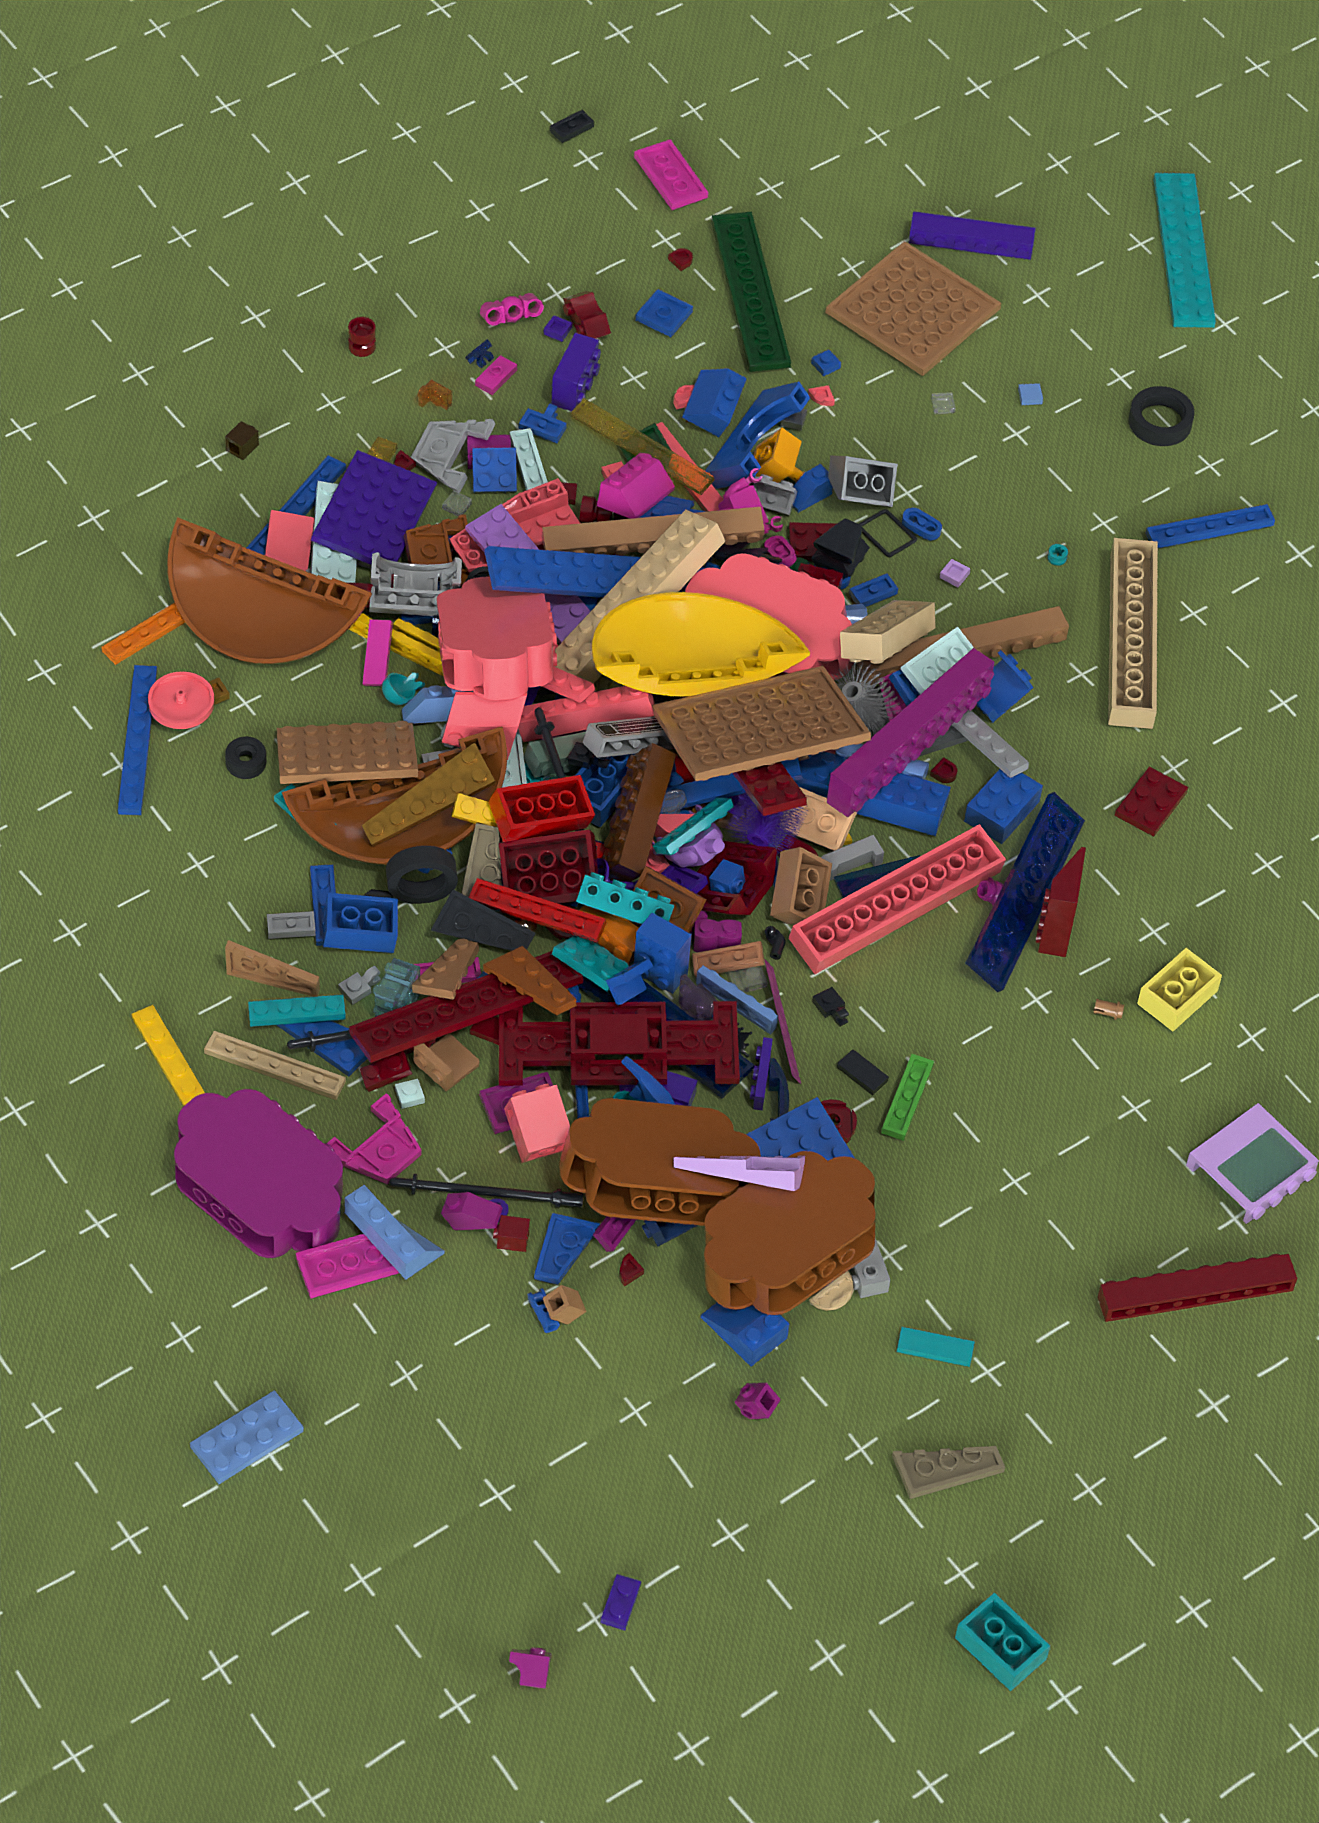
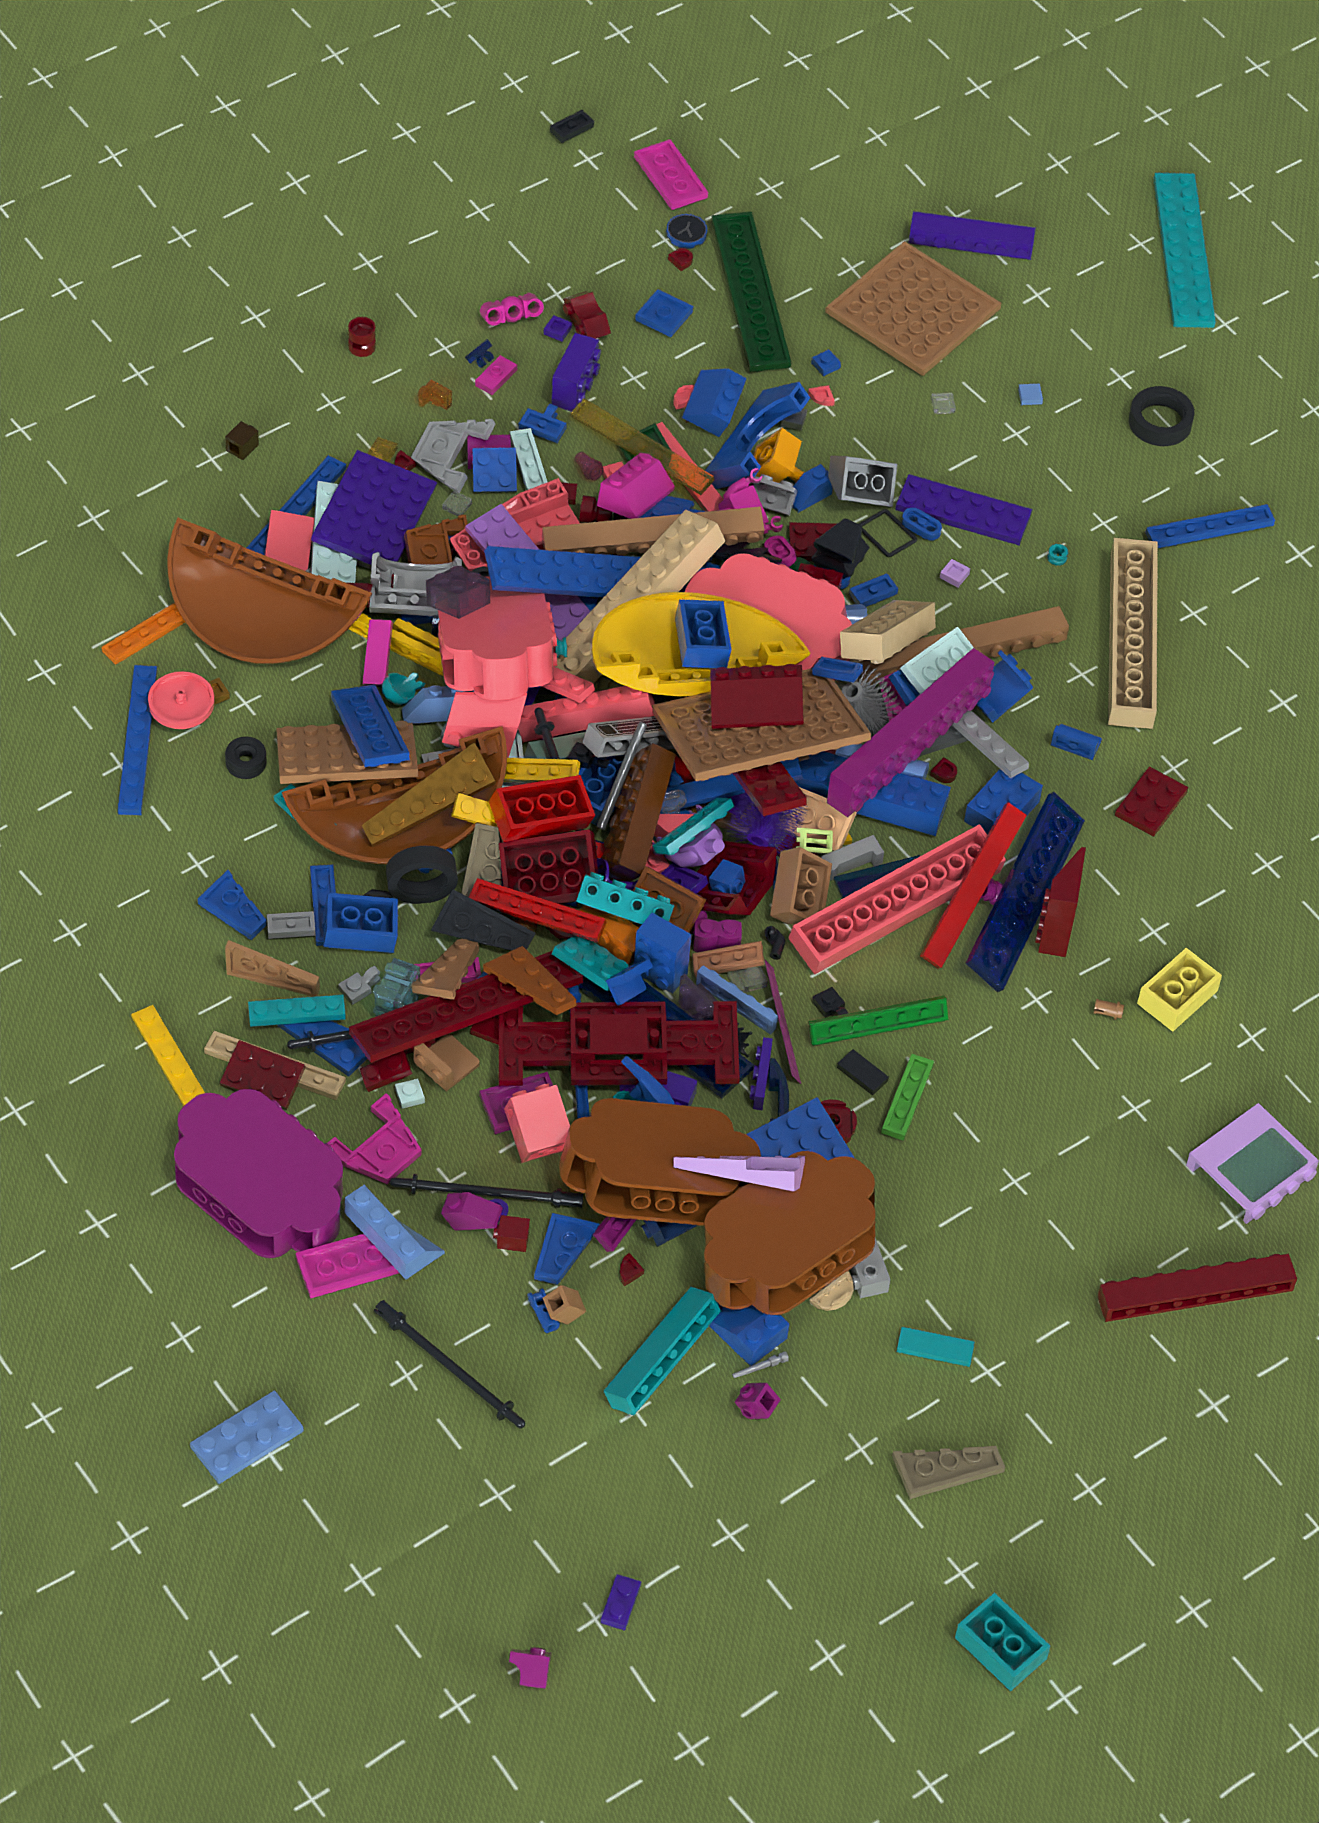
(231, 905): none -> blue wing
(263, 1071): none -> dark red plate
(370, 725): none -> blue plate
(397, 1321): none -> black bar
(458, 591): none -> clear purple brick
(535, 770): none -> yellow plate
(561, 648): none -> teal bush
(590, 467): none -> clear pink cone
(621, 776): none -> dark grey piece
(662, 1351): none -> teal brick
(686, 231): none -> black tile
(703, 633): none -> blue brick
(757, 696): none -> dark red slope
(772, 1361): none -> light grey piece
(803, 840): none -> yellowish green tile
(837, 669): none -> blue tile
(878, 1020): none -> green tile
(965, 509): none -> dark purple plate
(973, 885): none -> red tile
(1075, 741): none -> blue panel

